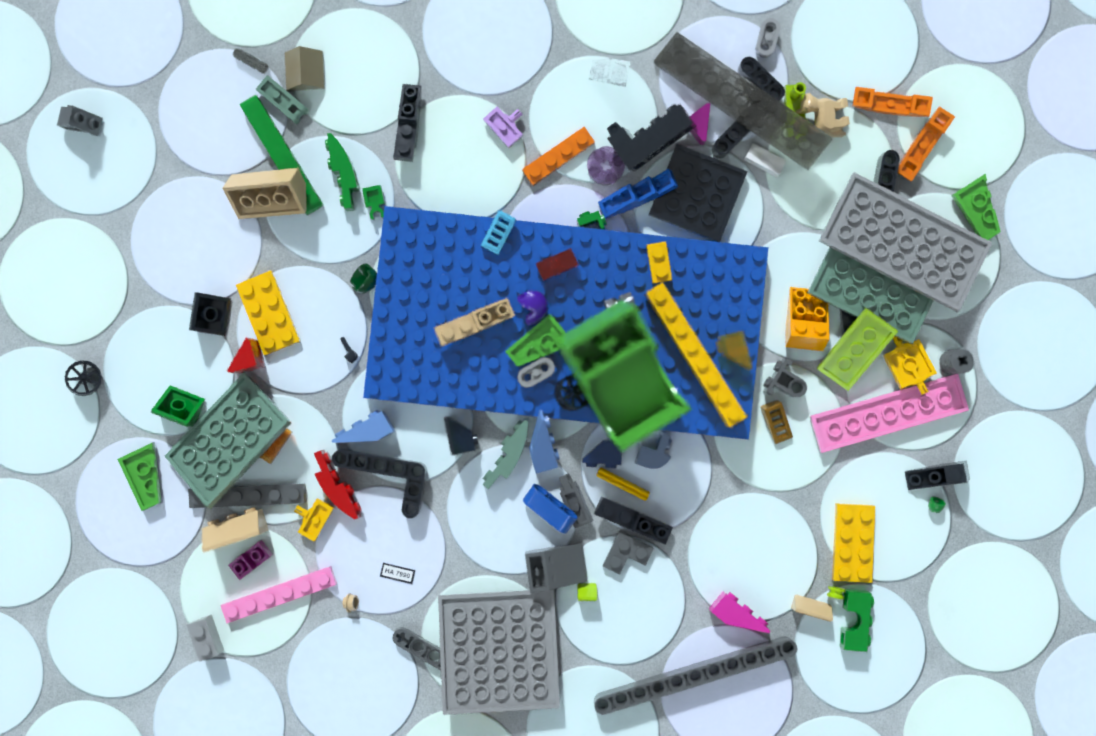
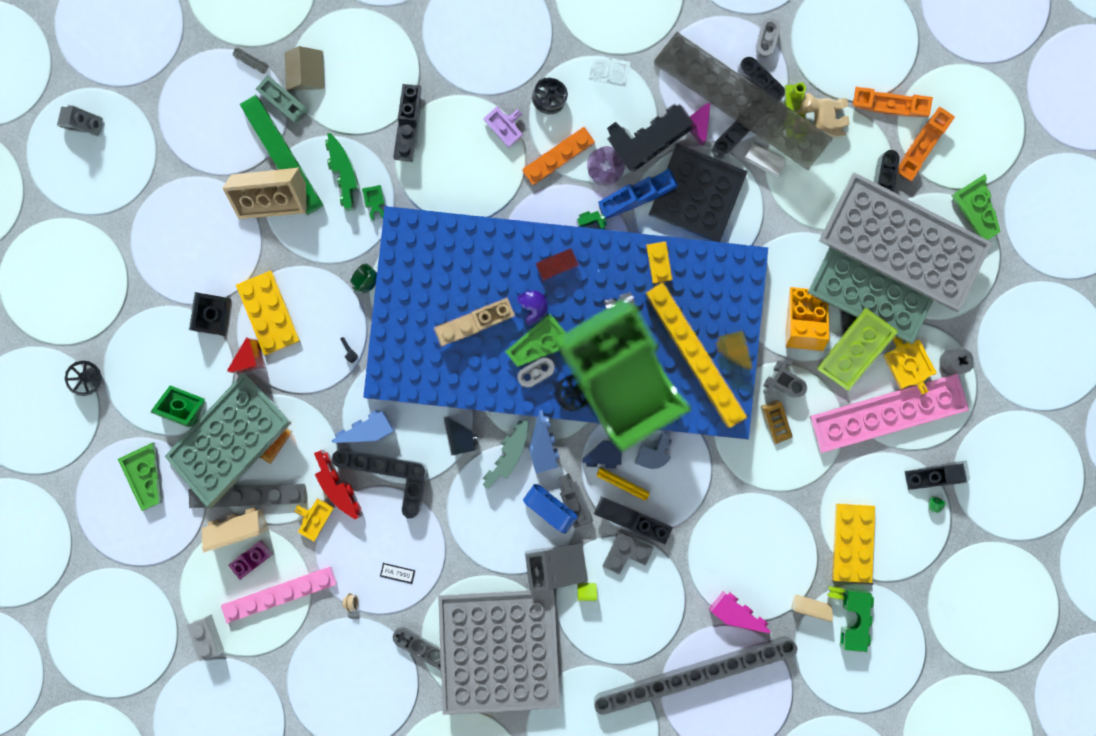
(506, 217): medium azure slope -> none
(544, 103): none -> black wheel

